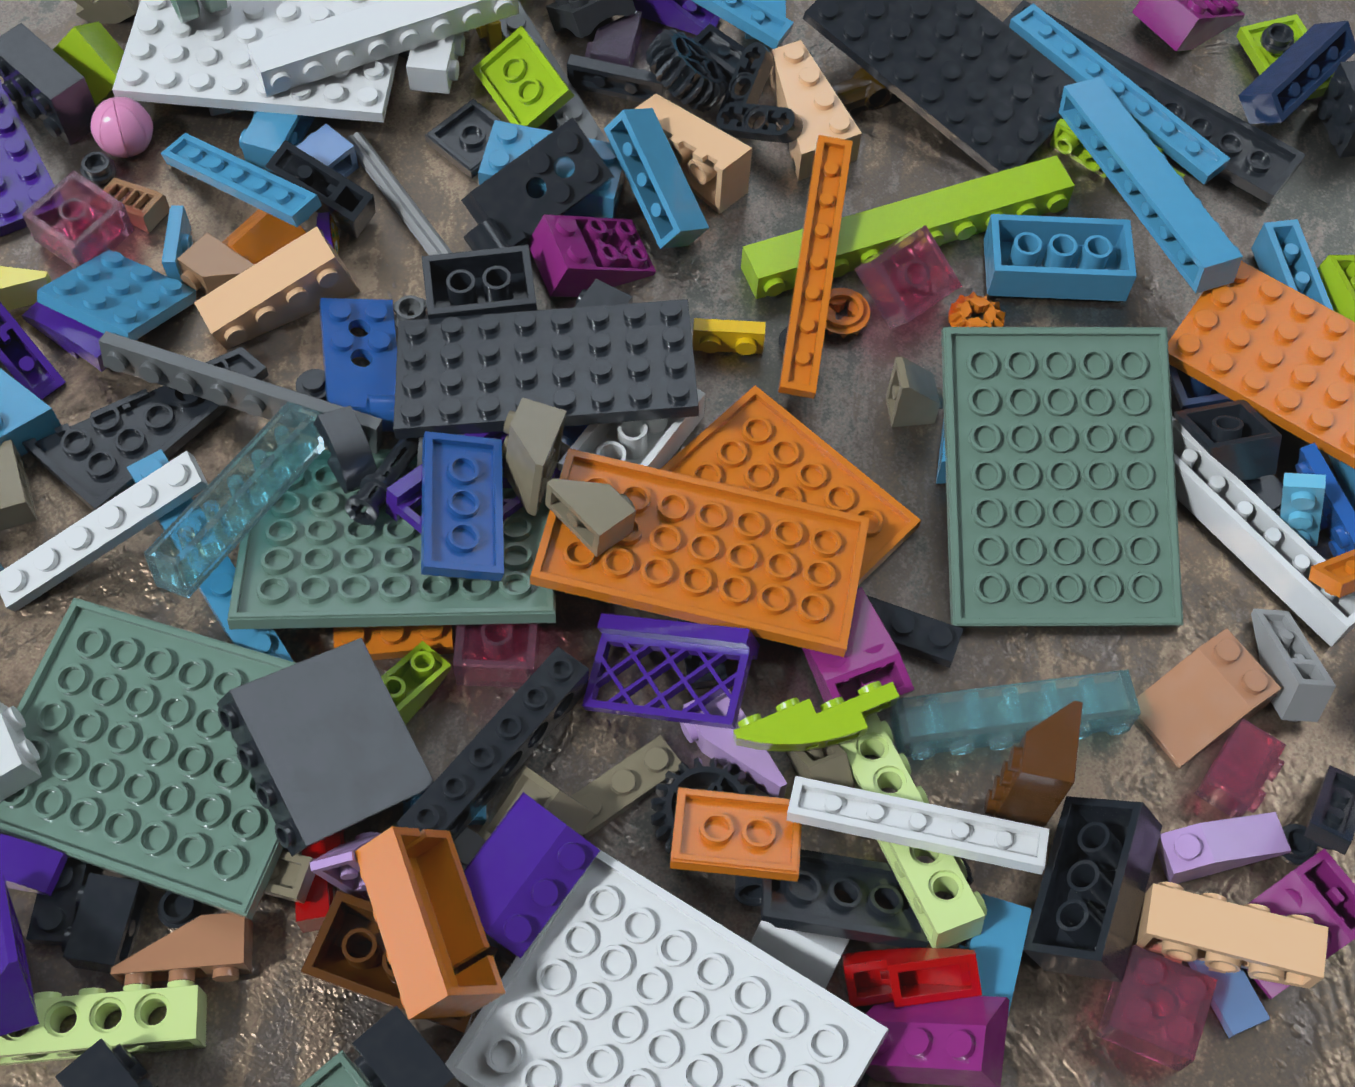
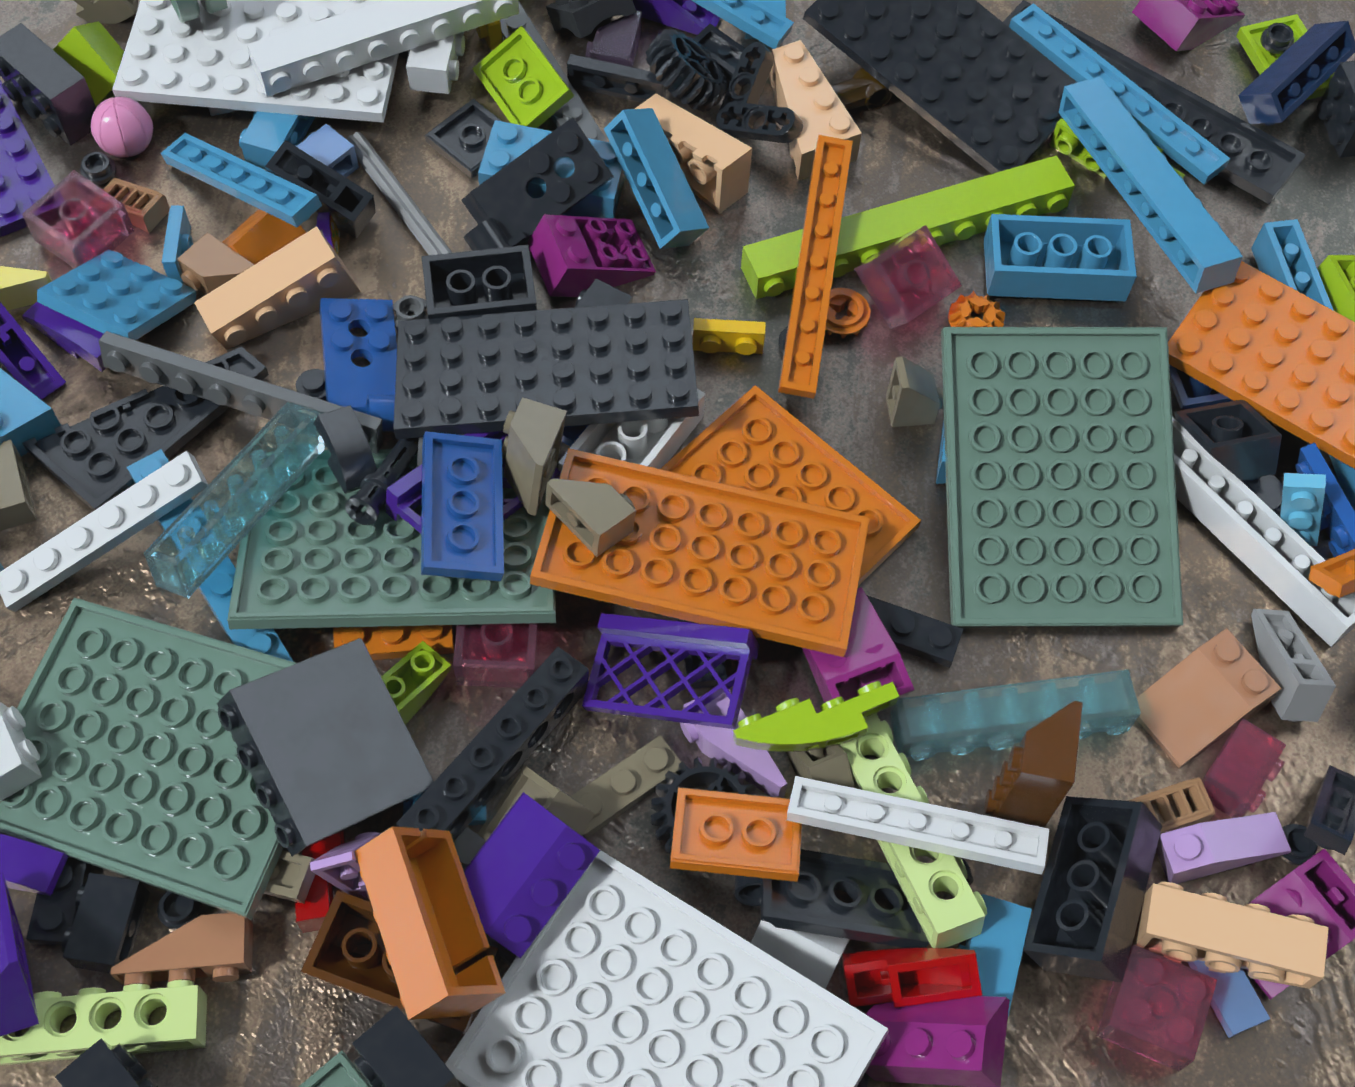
(1196, 796): none -> medium nougat slope

